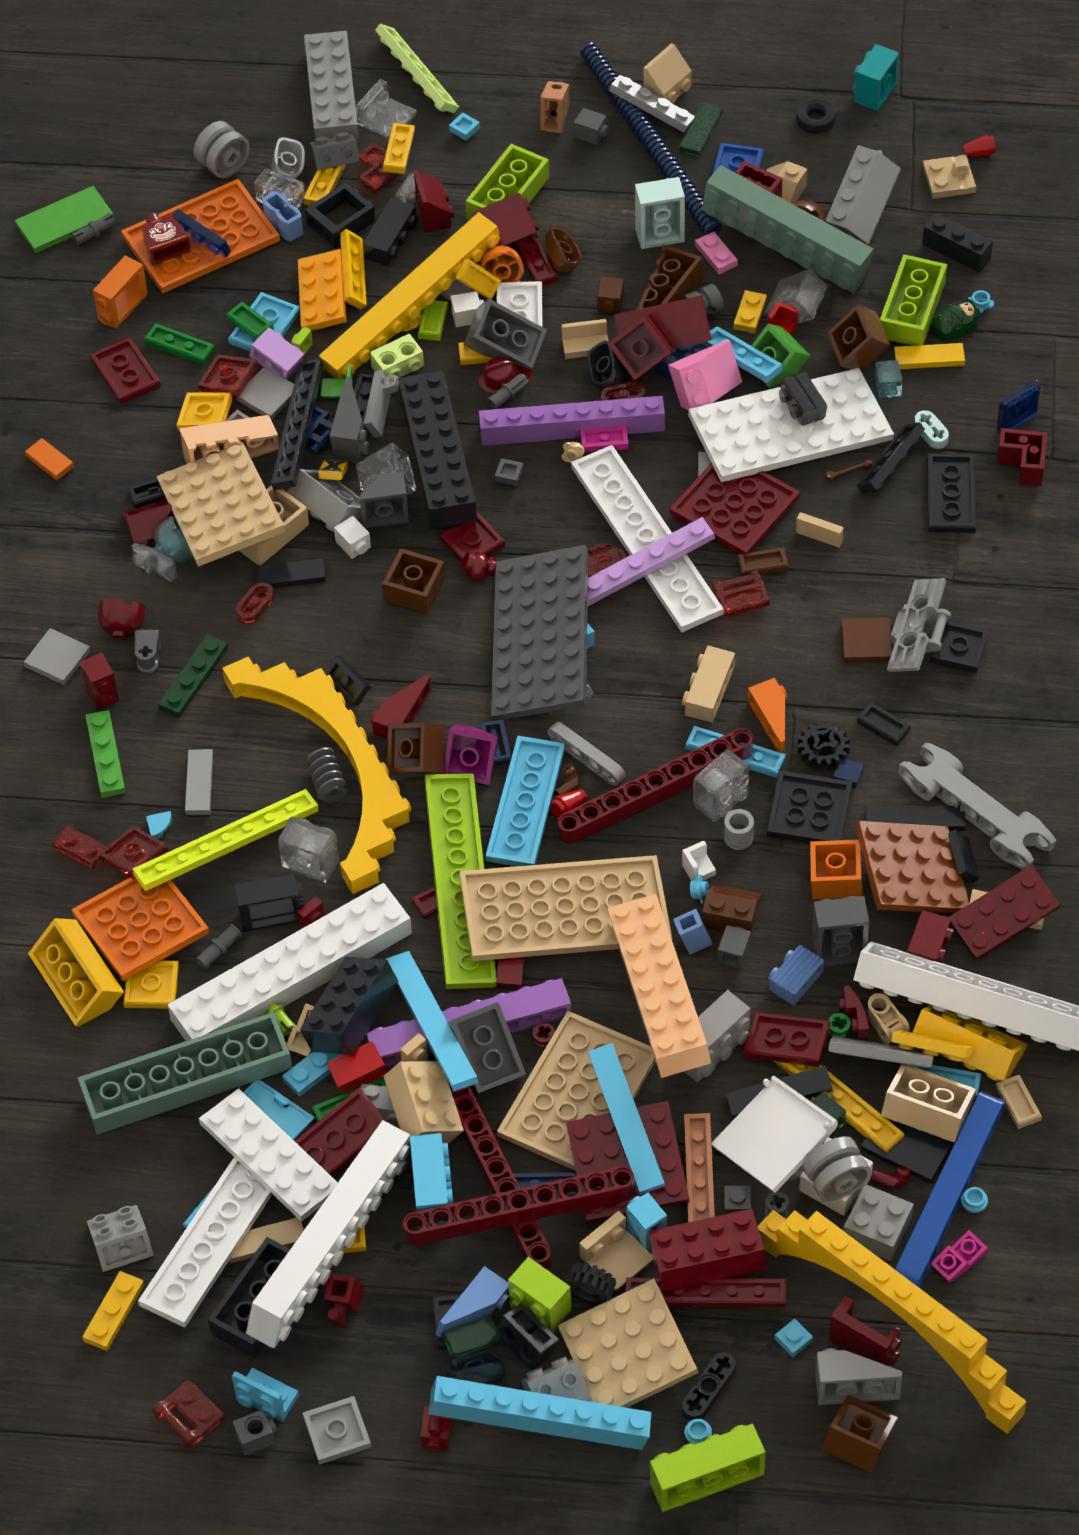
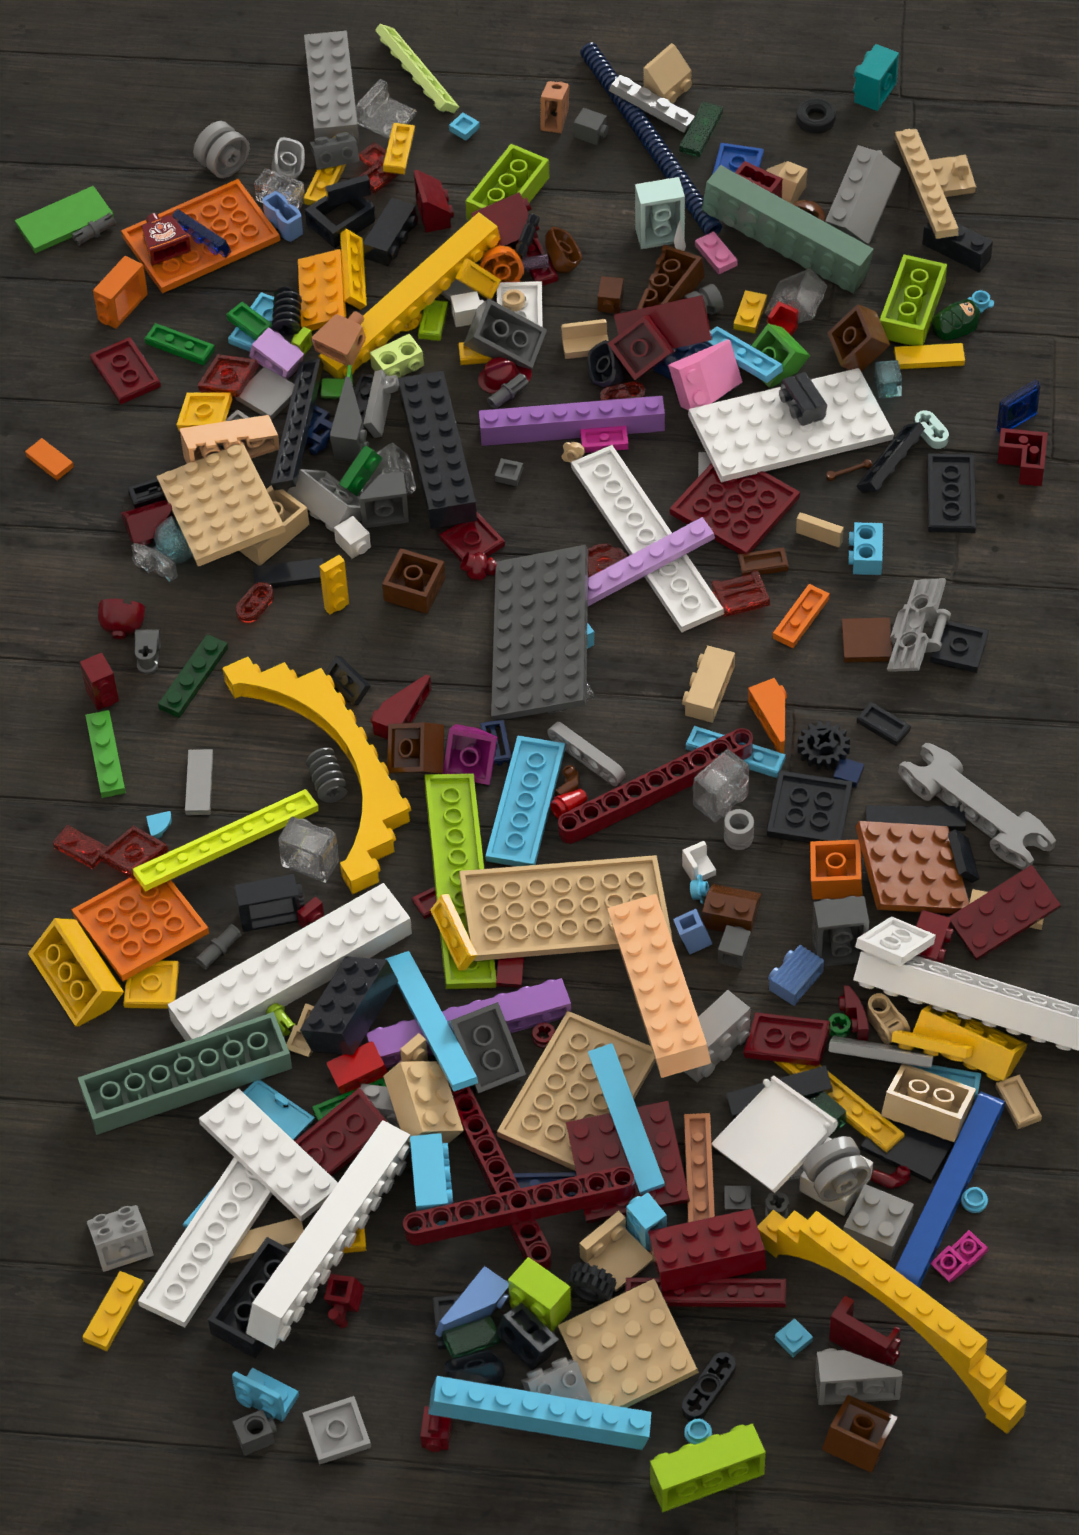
(57, 656): light grey tile -> none
(194, 1407): clear red plate -> none
(286, 311): none -> black piece
(309, 1072): medium azure plate -> none
(333, 469): yellow tile -> none
(334, 584): none -> yellow plate
(341, 338): none -> nougat torso
(348, 190): none -> black tile
(360, 470): none -> green bracket
(407, 188): clear cone -> none
(453, 932): none -> yellow tile
(513, 300): none -> tan tile
(527, 234): none -> black axle
(535, 262): none -> pin
(679, 238): none -> white sticker
(801, 616): none -> orange plate
(867, 548): none -> medium azure brick
(895, 941): none -> white plate
(926, 183): none -> tan plate
(980, 147): red cone -> none

